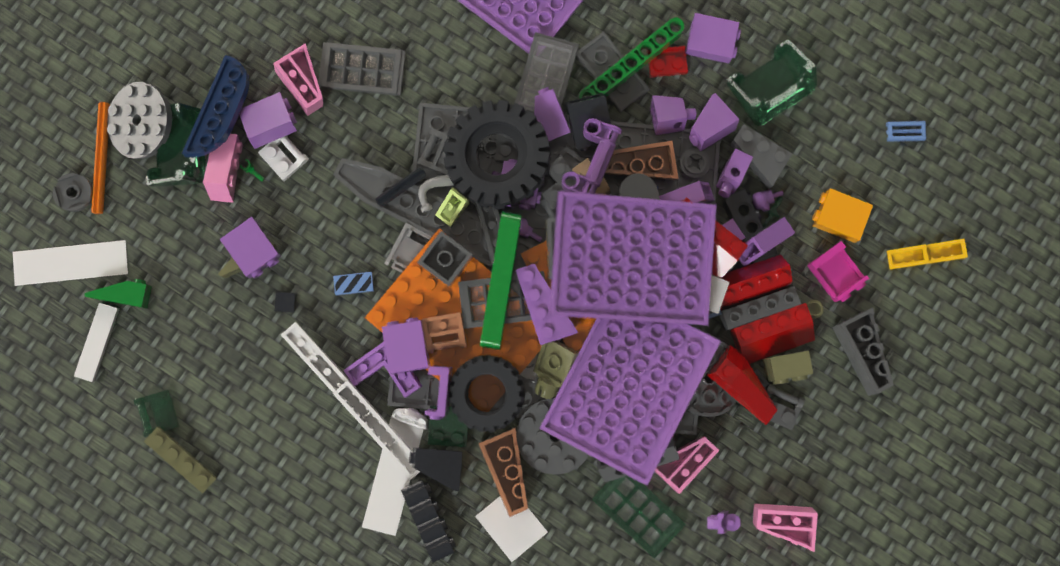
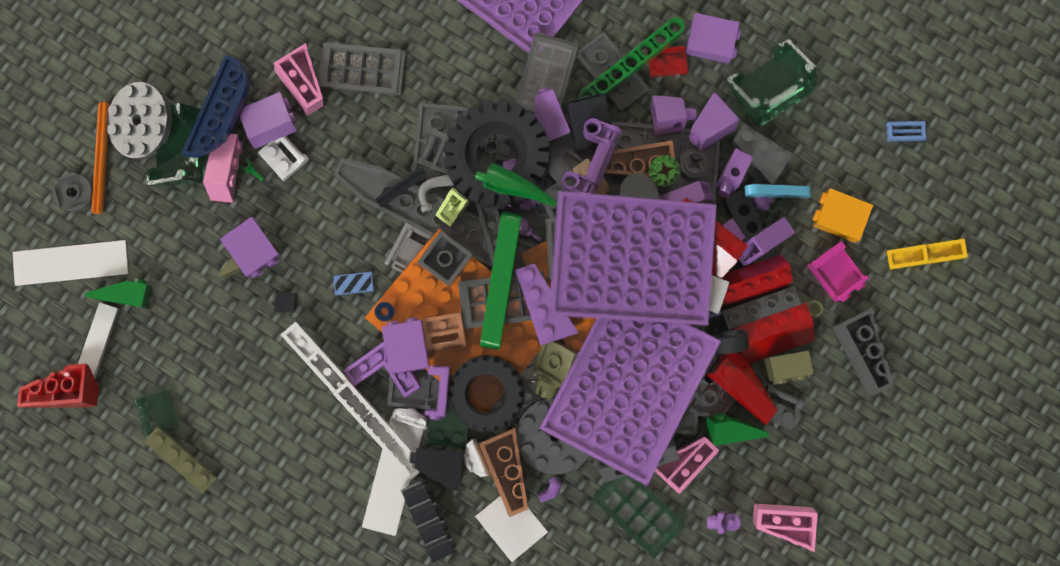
(62, 389): none -> red wedge
(380, 316): none -> clear blue plate
(475, 460): none -> white plate
(507, 182): none -> green piece
(553, 490): none -> medium lavender arm
(661, 179): none -> bright green gear
(728, 429): none -> green slope
(731, 341): none -> black tyre
(777, 191): none -> medium azure beam

